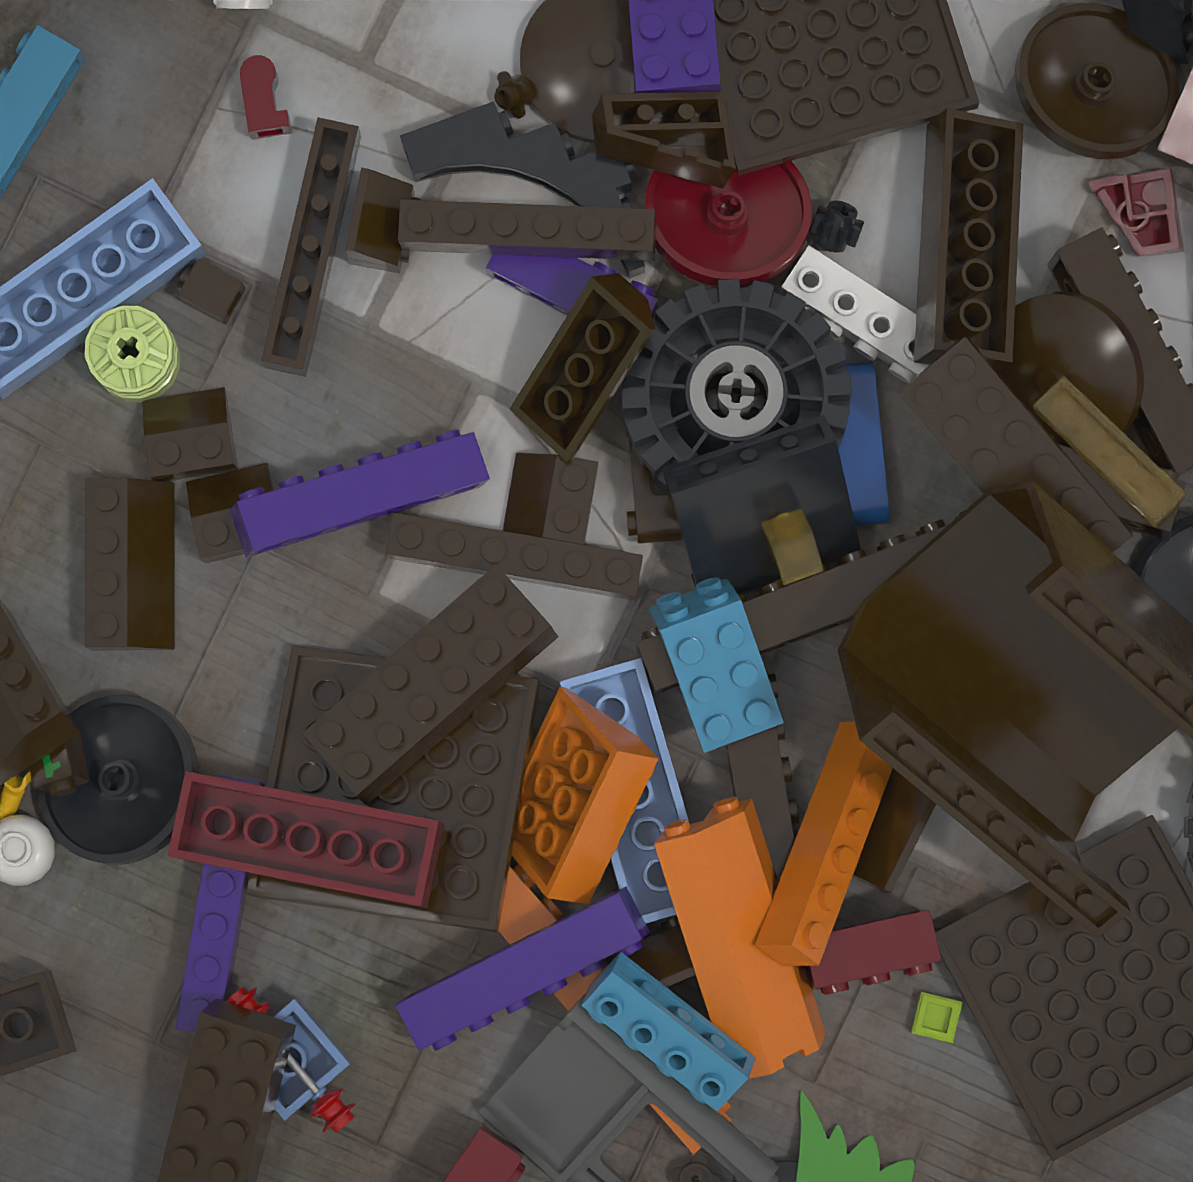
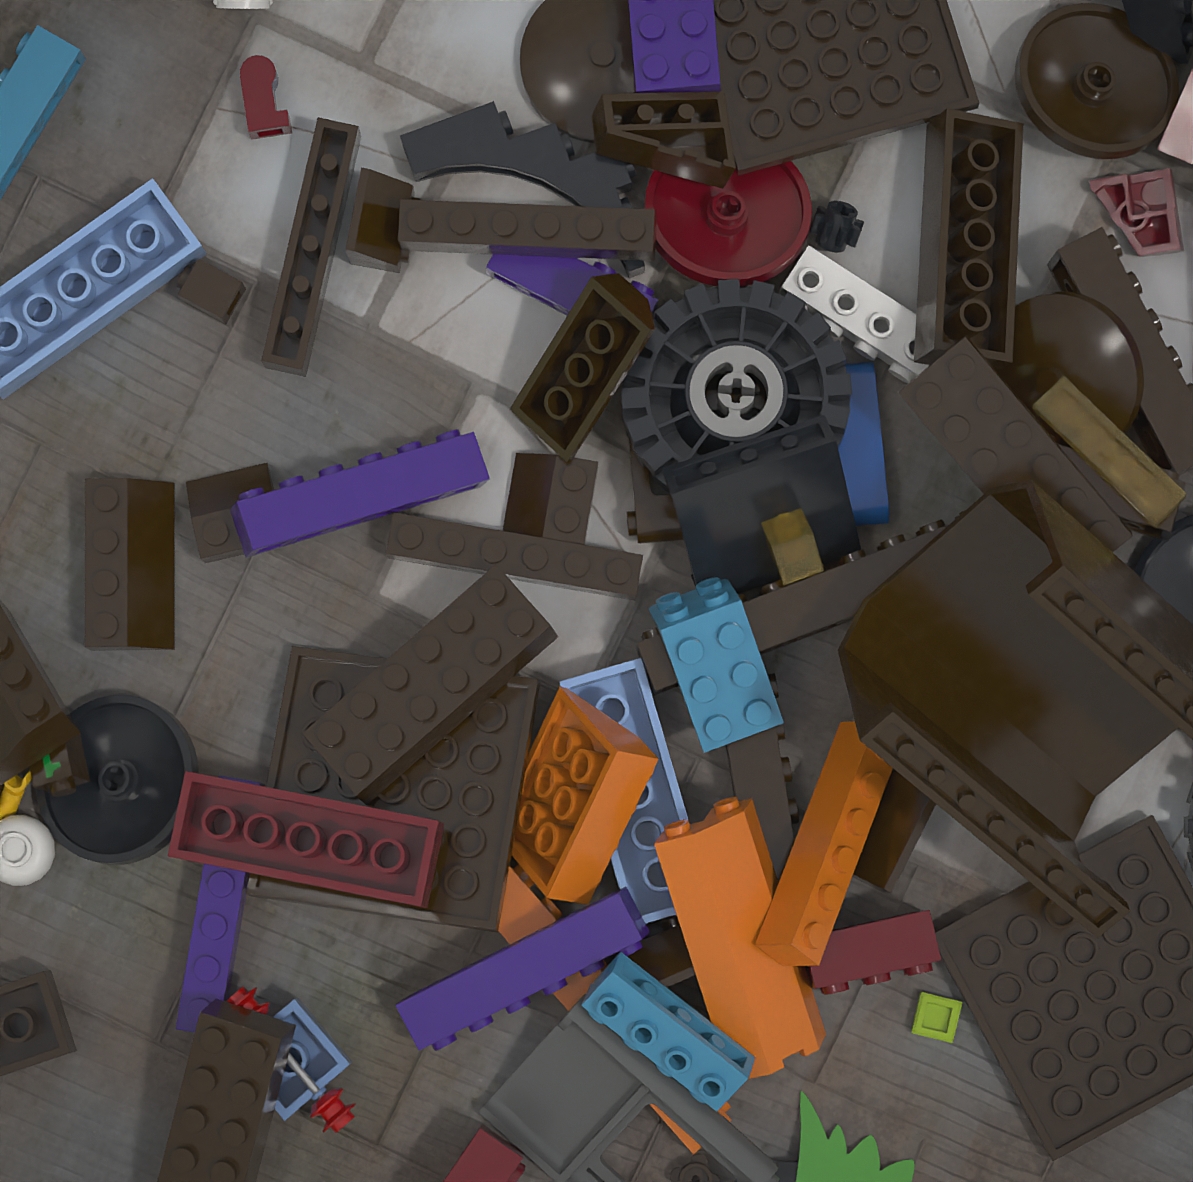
(137, 377): yellowish green wheel -> none
(188, 435): dark brown slope -> none
(513, 93): dark brown plate -> none

